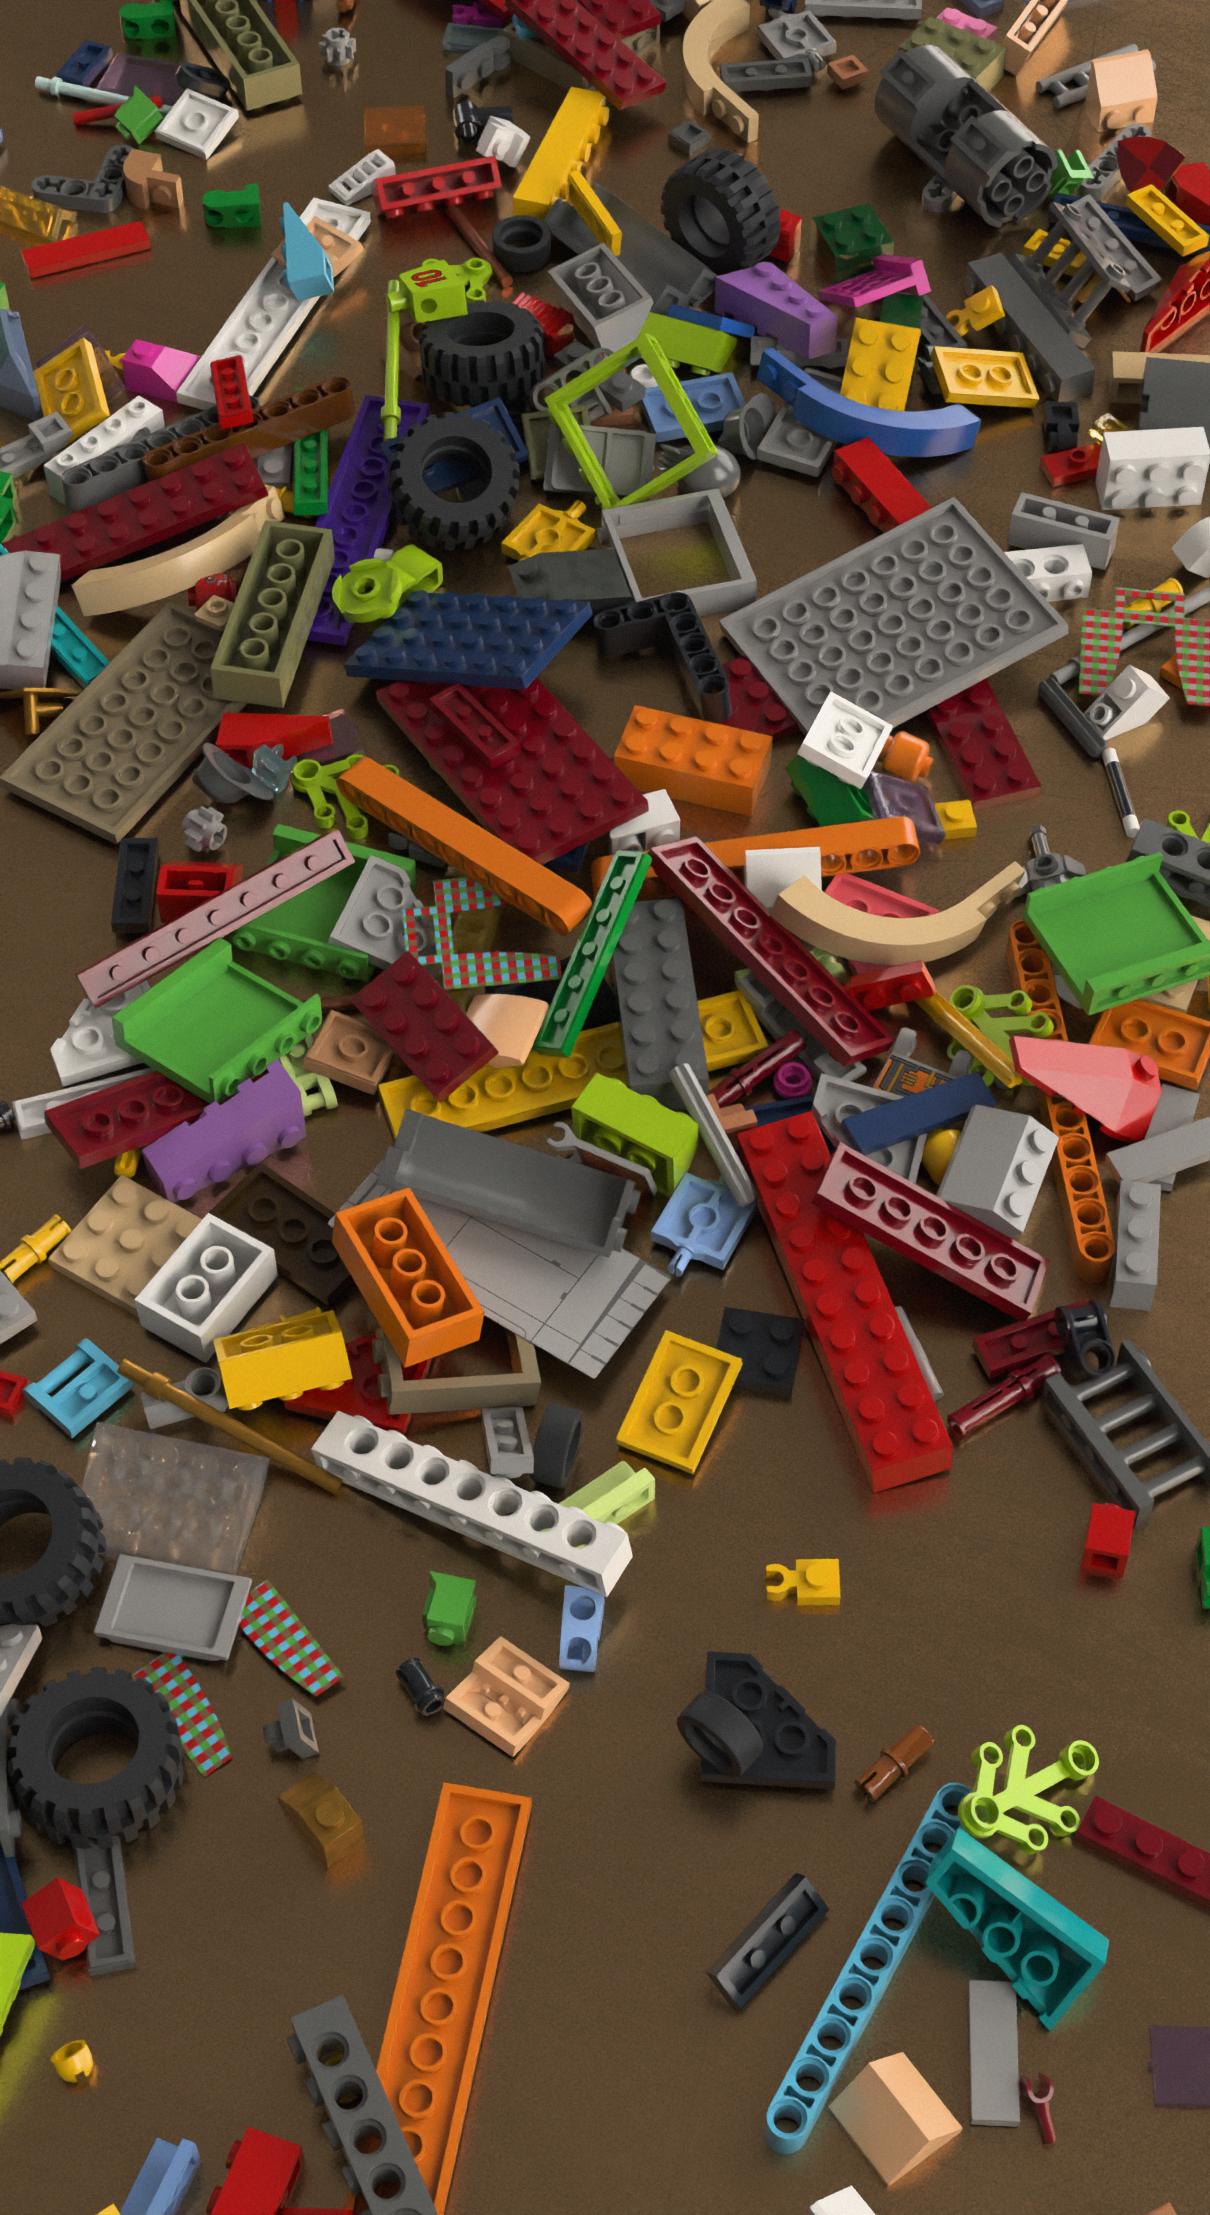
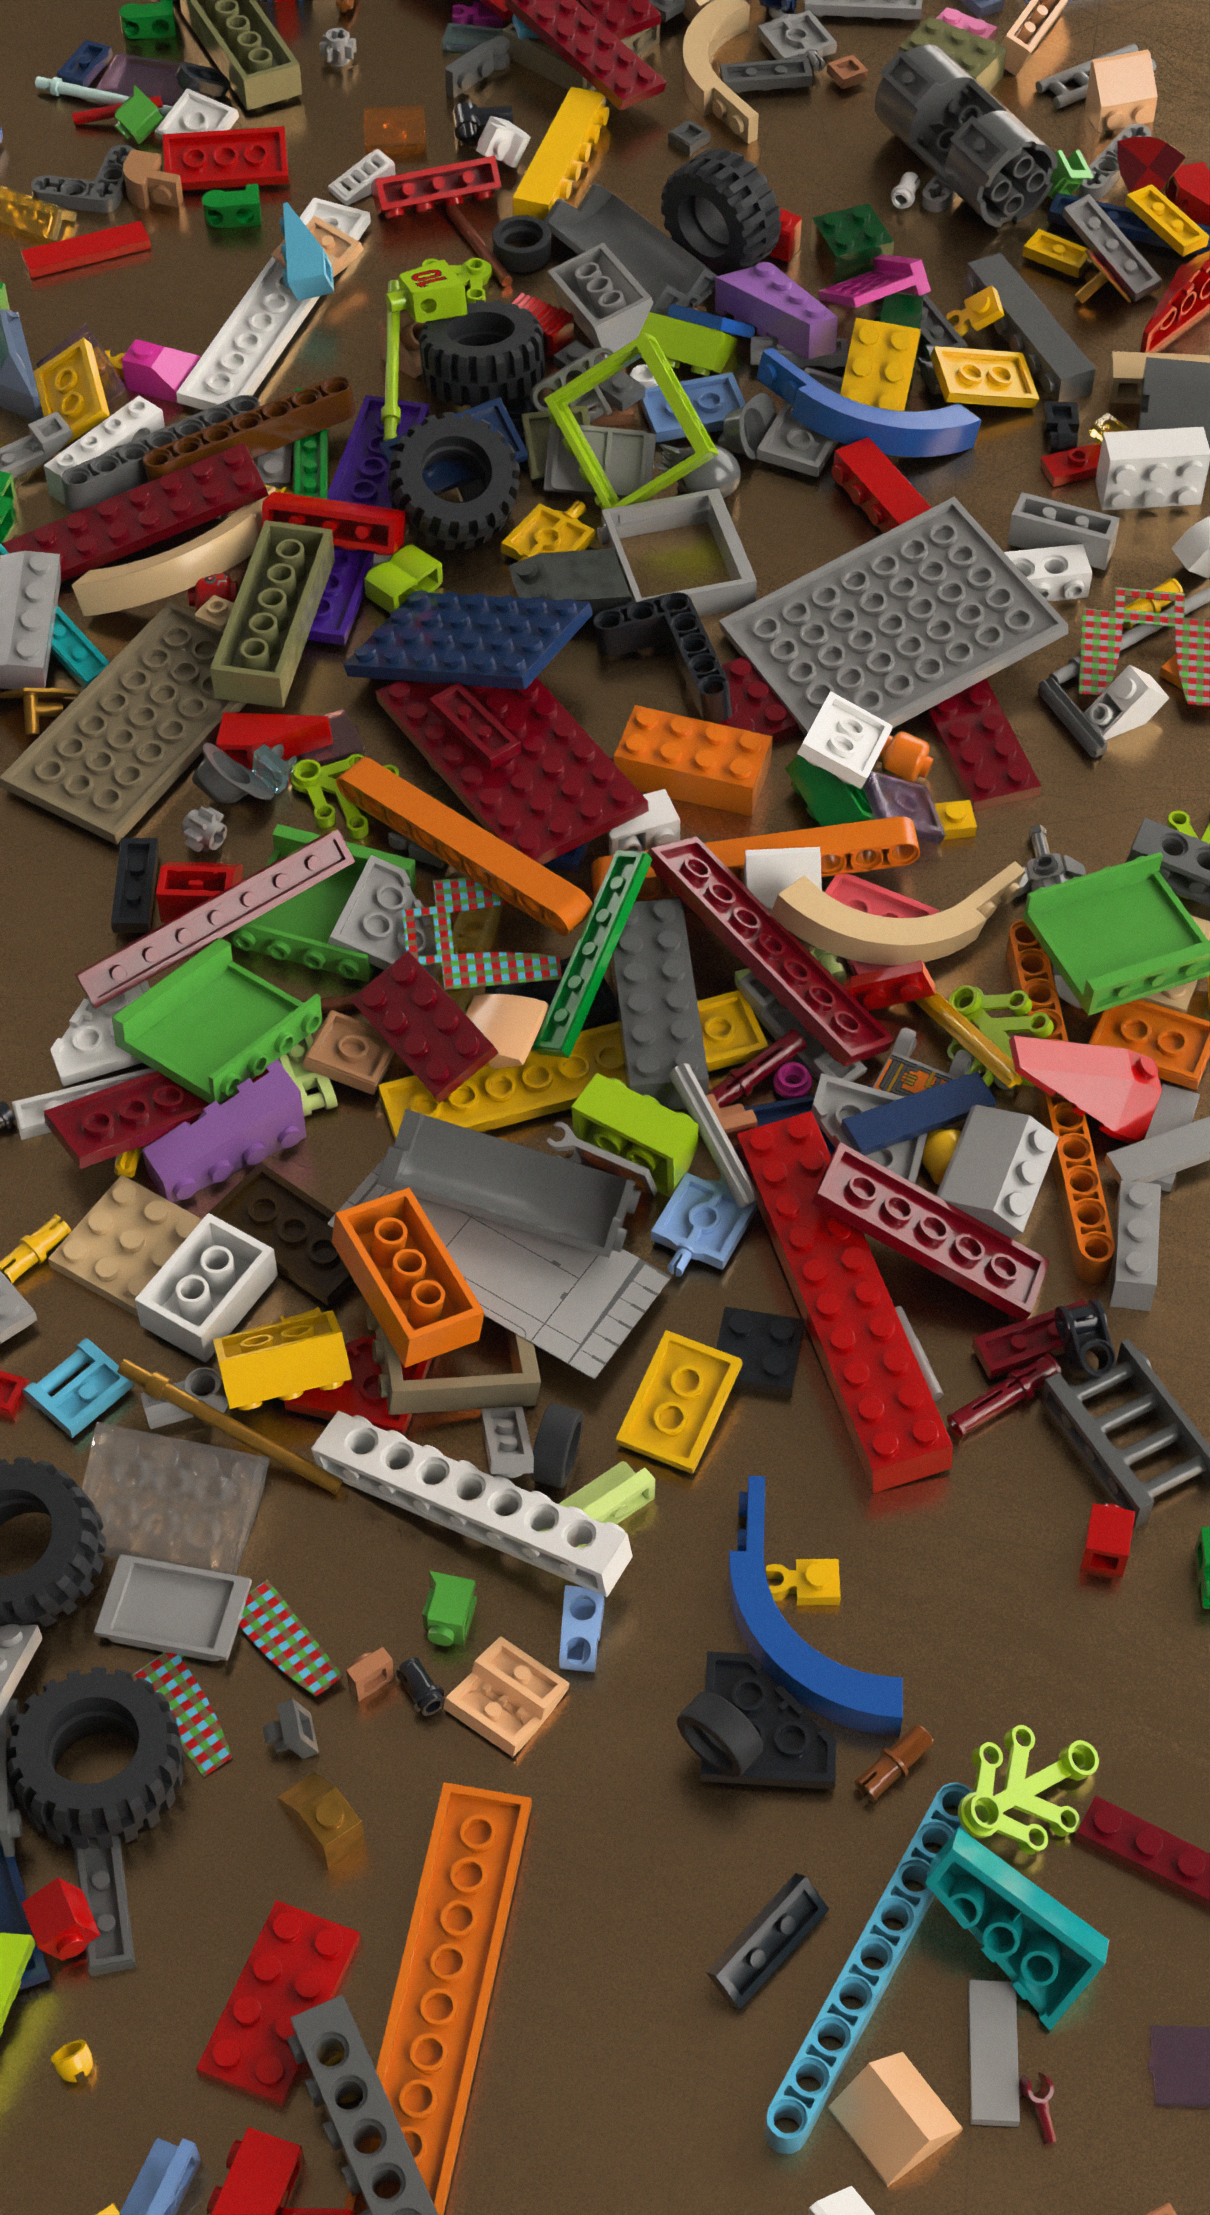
(227, 157): none -> red plate
(231, 392): red tile -> none
(289, 1971): none -> red plate
(352, 524): none -> red brick
(370, 1673): none -> nougat plate
(371, 606): lime plate -> none
(593, 212): yellow tile -> none
(818, 1683): none -> blue arch
(904, 193): none -> white pin
(1045, 284): dark grey fence -> none
(1120, 792): black bar -> none

